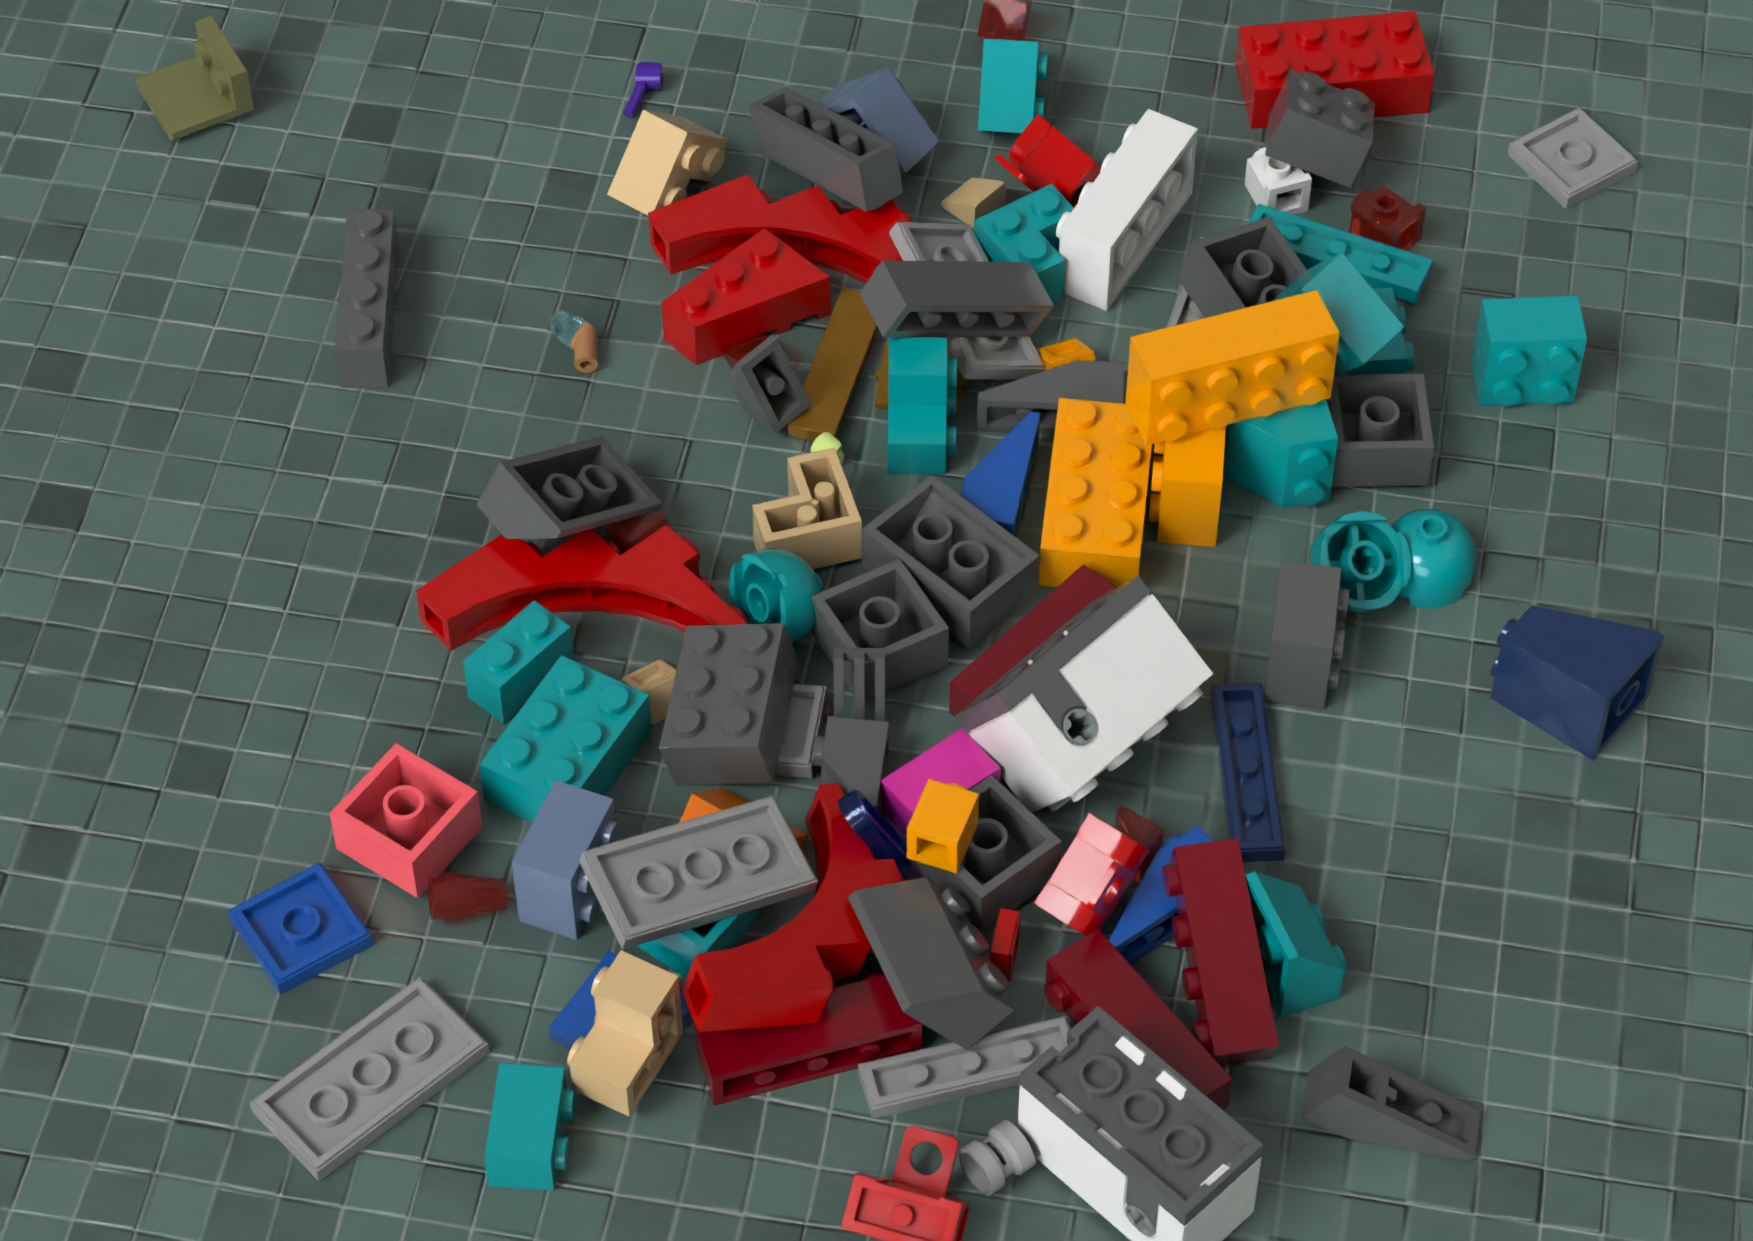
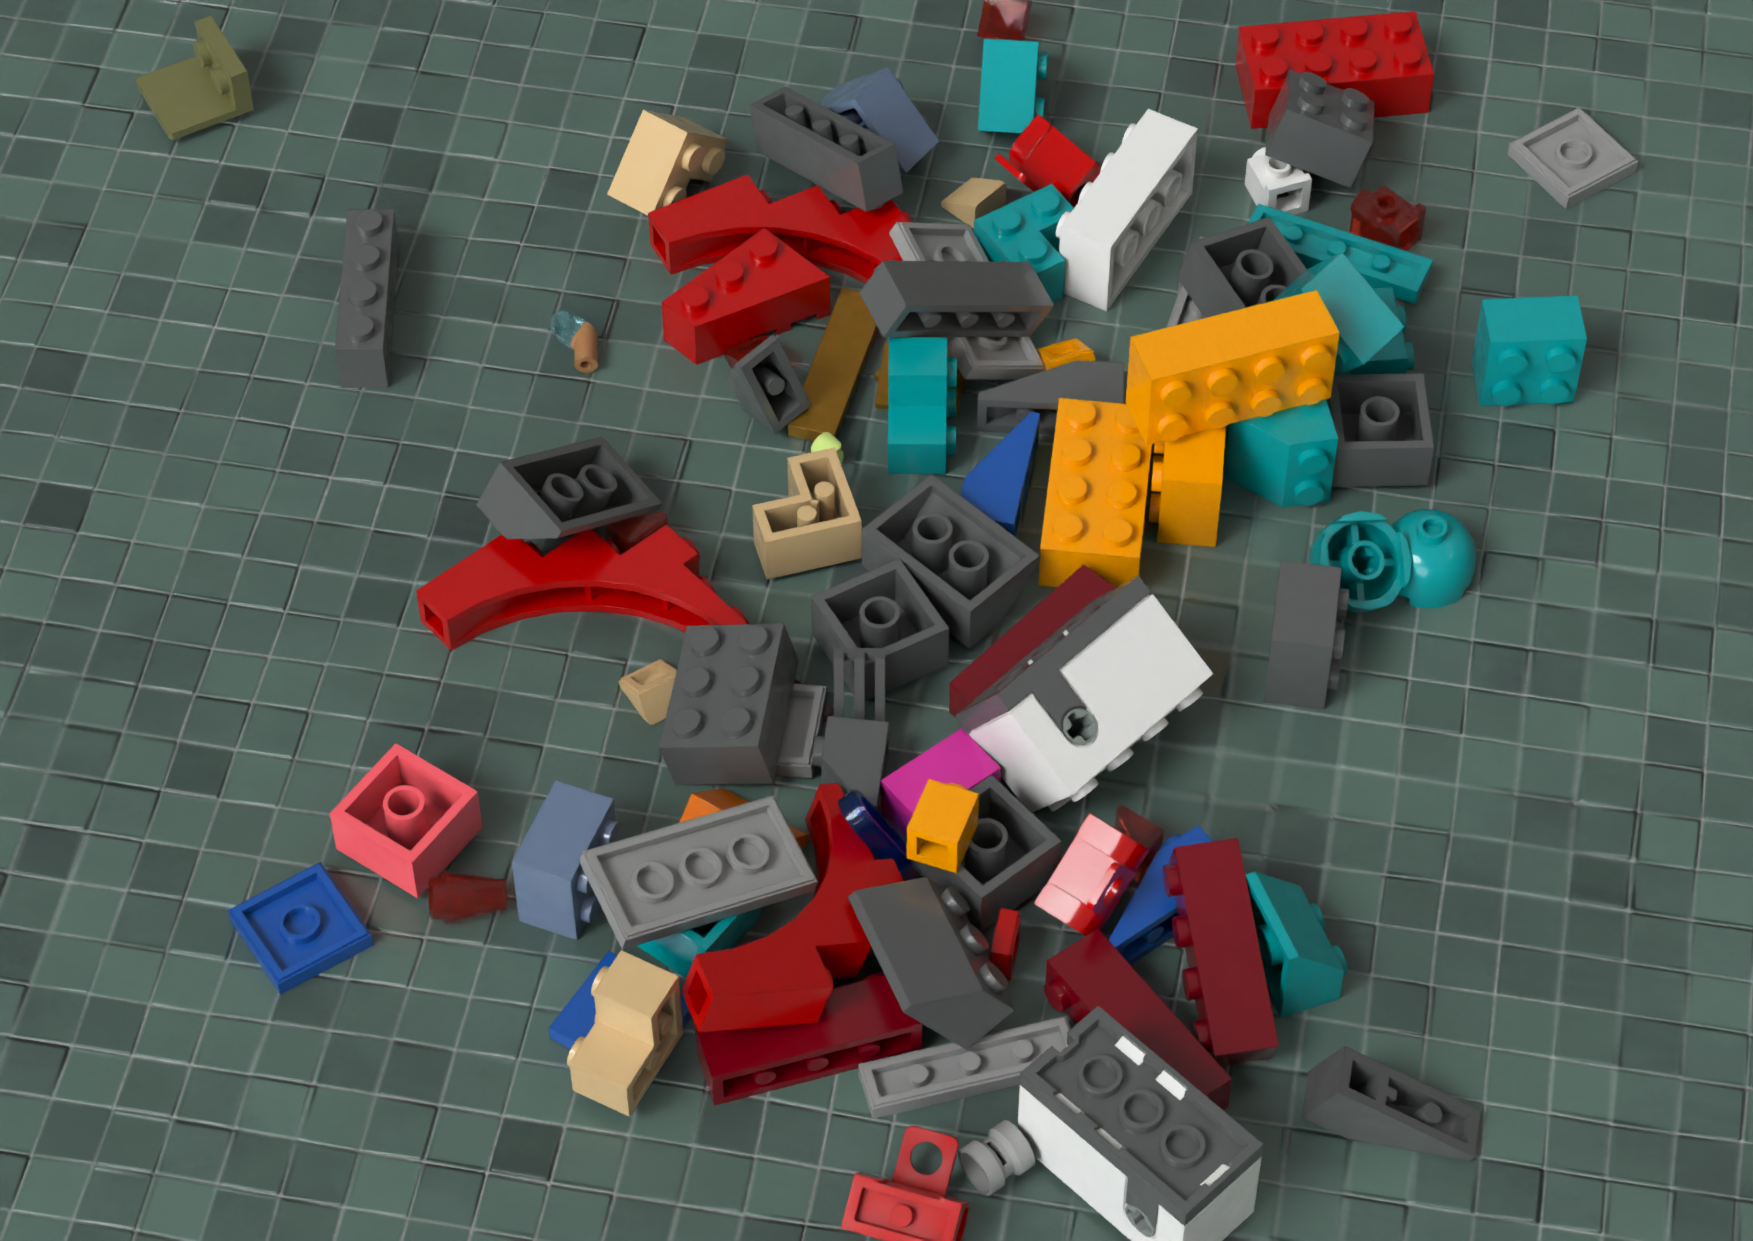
(369, 1078): light grey tile -> none
(516, 660): teal brick -> none
(527, 1127): teal brick -> none
(571, 731): teal brick -> none
(647, 77): dark purple hand -> none
(776, 588): teal cylinder -> none
(1247, 771): dark blue tile -> none
(1574, 674): dark blue slope -> none

